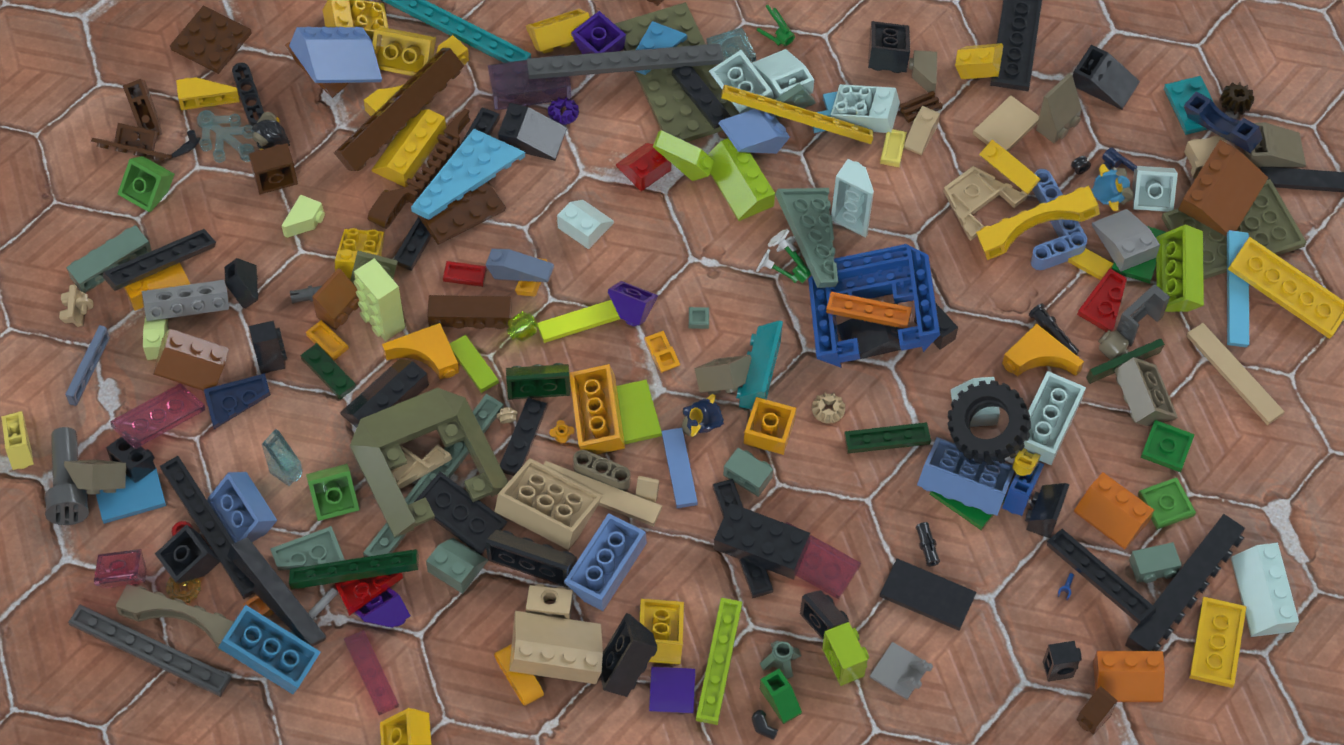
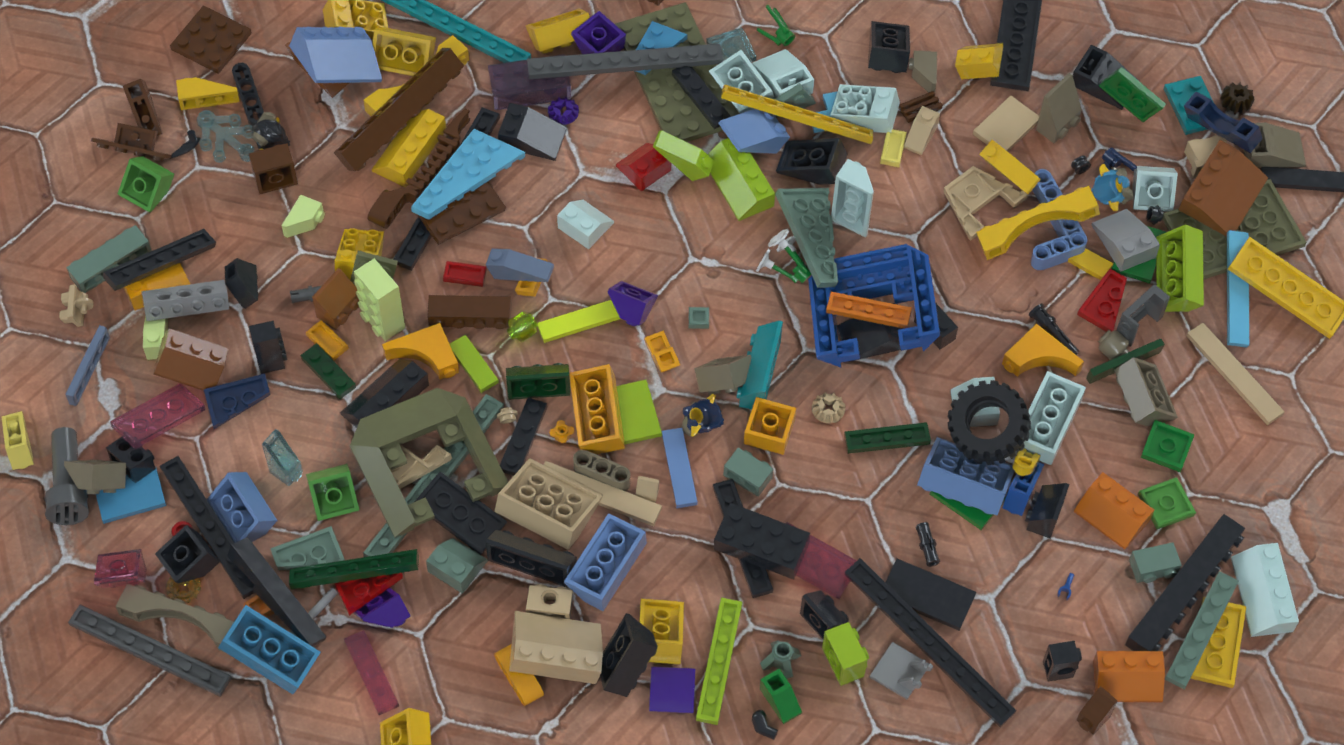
(813, 160): none -> black slope
(930, 642): none -> black plate
(1101, 577): black plate -> none
(1132, 94): none -> green tile
(1154, 214): none -> black plate
(1201, 630): none -> sand green plate

